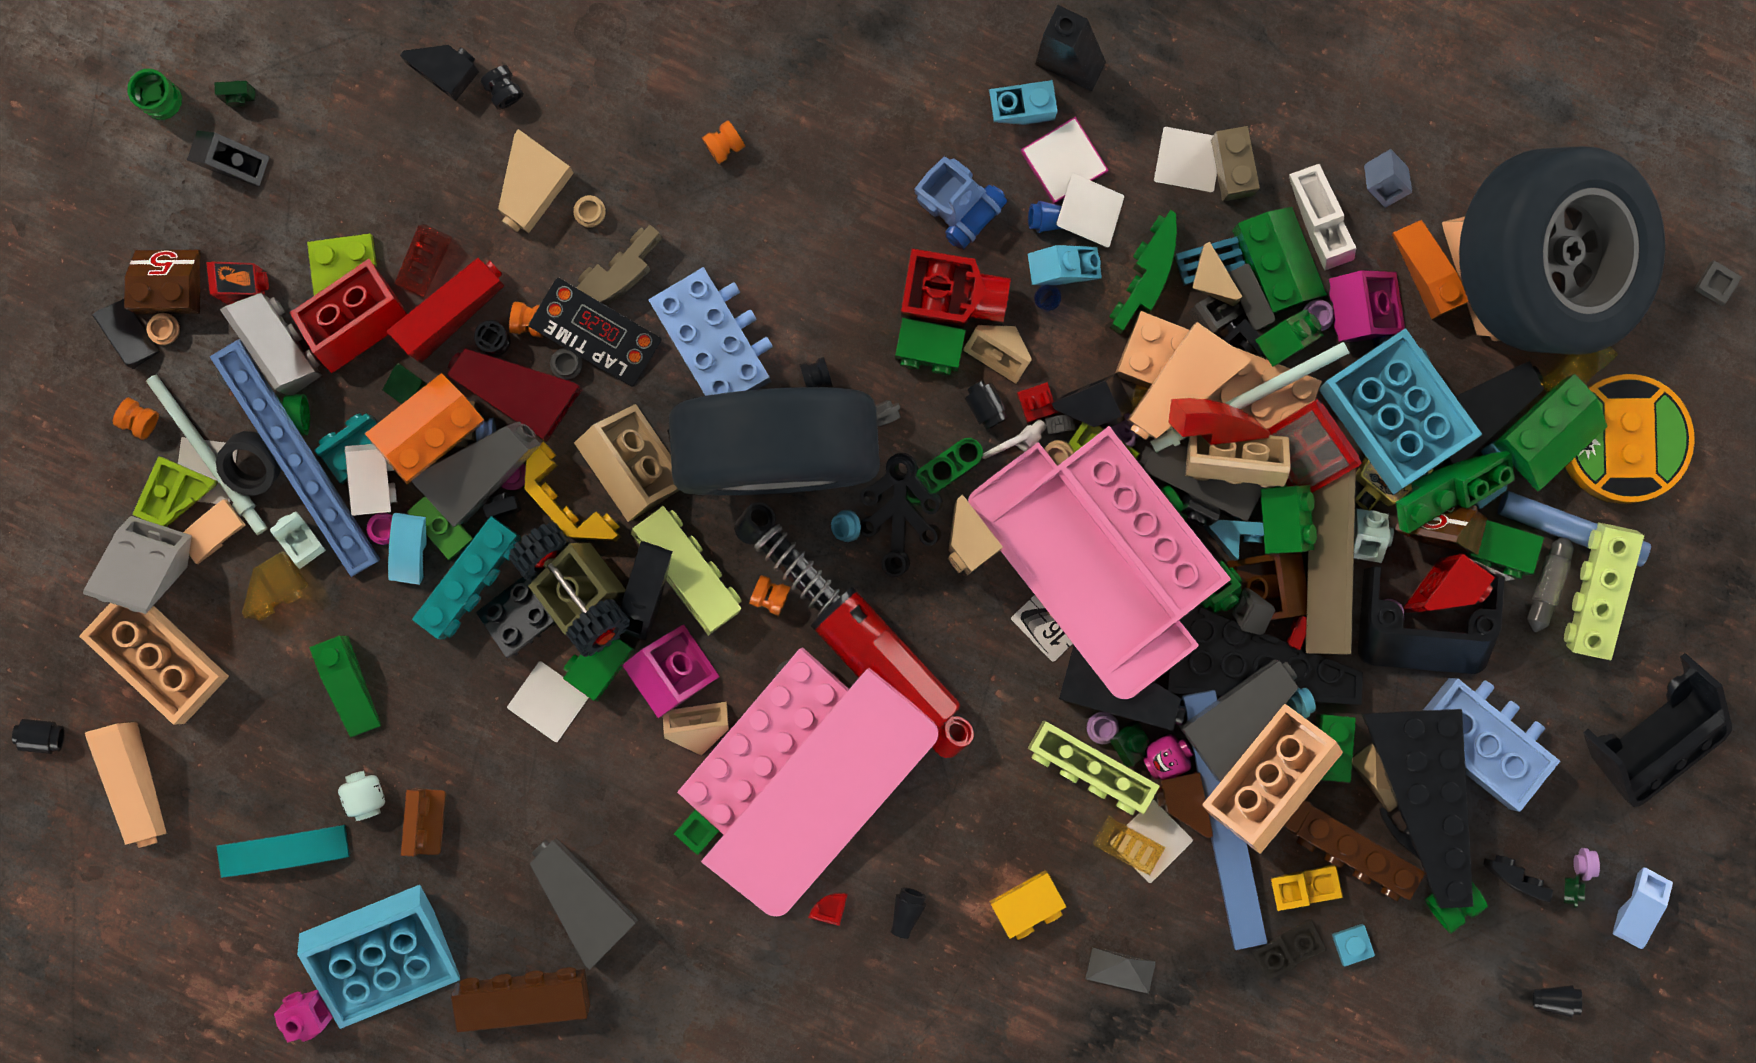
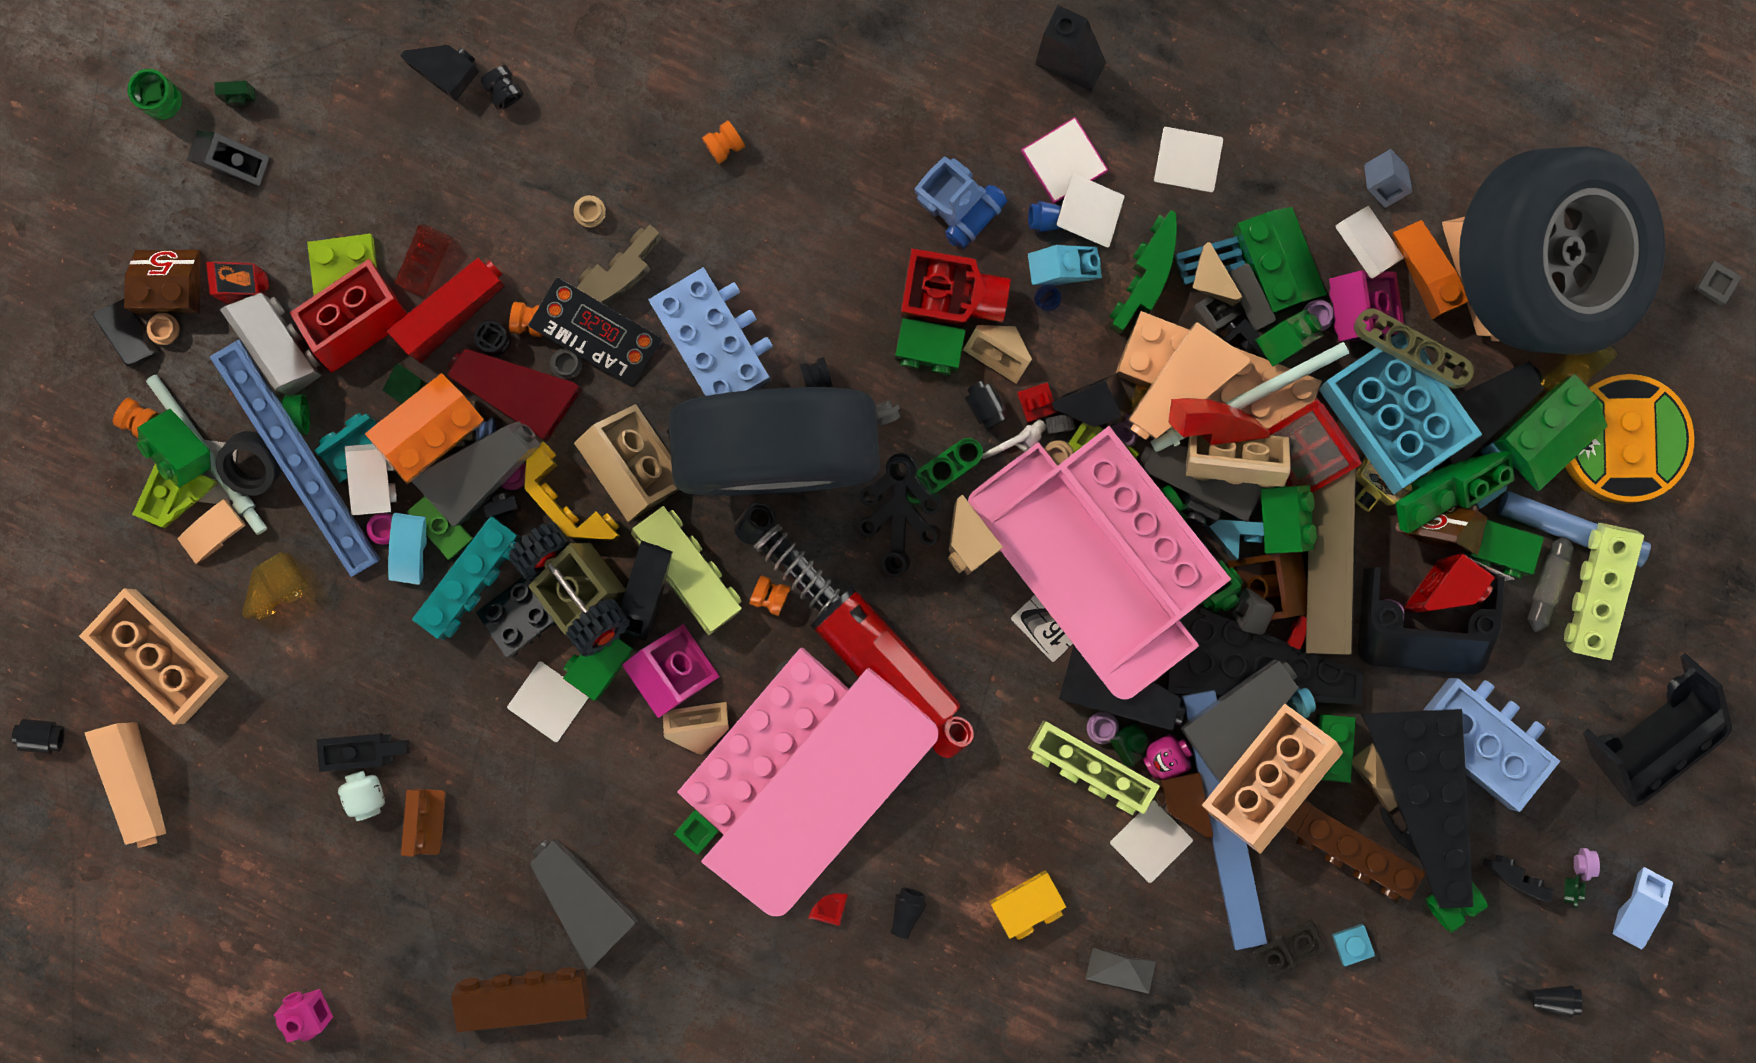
(139, 565): light grey slope -> none
(173, 448): none -> green brick
(283, 851): teal slope -> none
(297, 539): light aqua bracket -> none
(345, 684): green slope -> none
(358, 751): none -> black hinge
(378, 957): medium azure slope -> none
(530, 183): tan slope -> none
(846, 526): medium azure plate -> none
(1024, 103): medium azure slope -> none
(1106, 832): clear yellow slope -> none
(1235, 163): dark tan brick -> none
(1306, 887): yellow slope -> none
(1322, 217): white slope -> none
(1369, 242): none -> white tile
(1371, 535): light aqua brick -> none
(1411, 354): none -> olive beam

